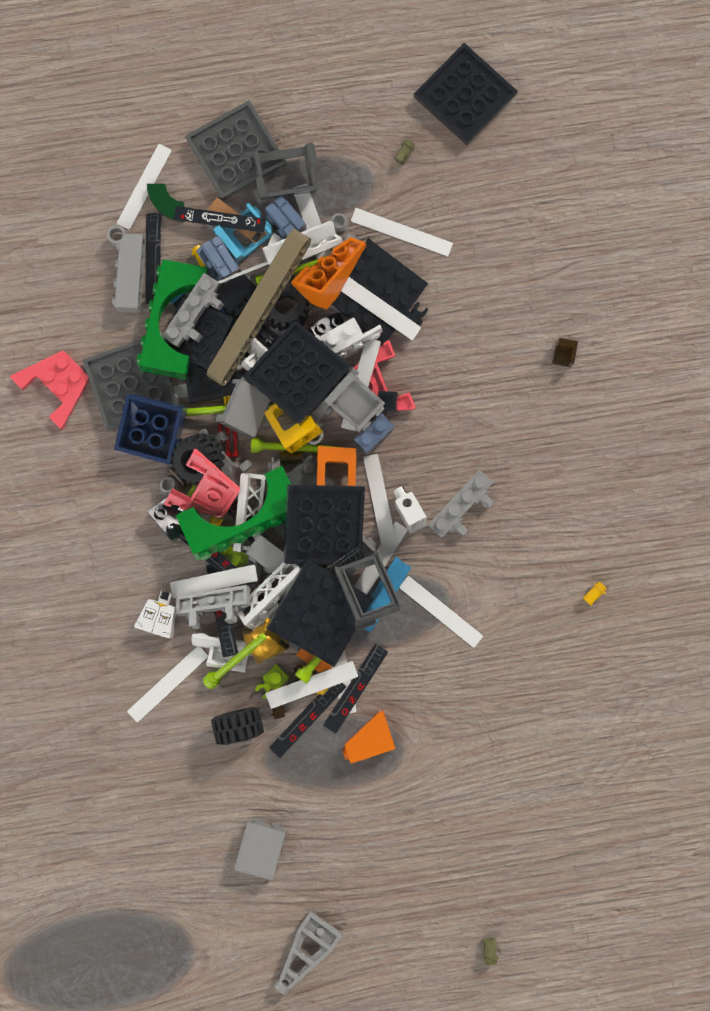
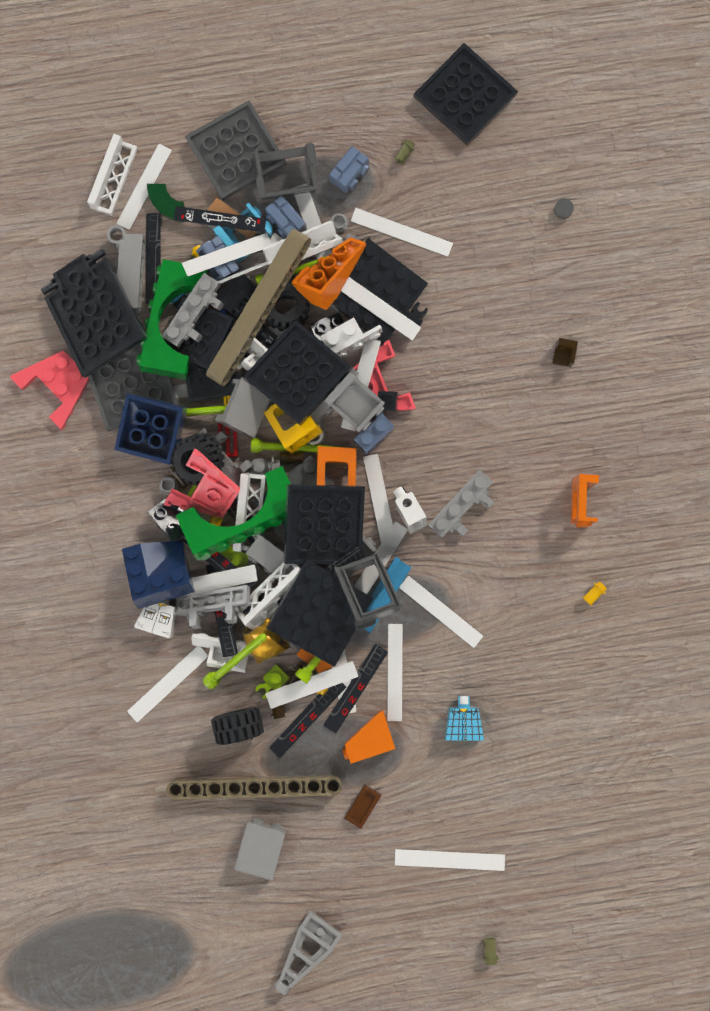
(92, 312): none -> black plate
(105, 173): none -> white fence
(157, 572): none -> dark blue slope
(226, 254): none -> white sticker
(246, 792): none -> dark tan beam
(260, 466): none -> light grey plate
(349, 169): none -> sand blue brick
(362, 806): none -> reddish brown tile
(395, 637): none -> white sticker
(449, 860): none -> white sticker
(464, 722): none -> medium azure torso
(563, 208): none -> dark grey tile
(579, 500): none -> orange window

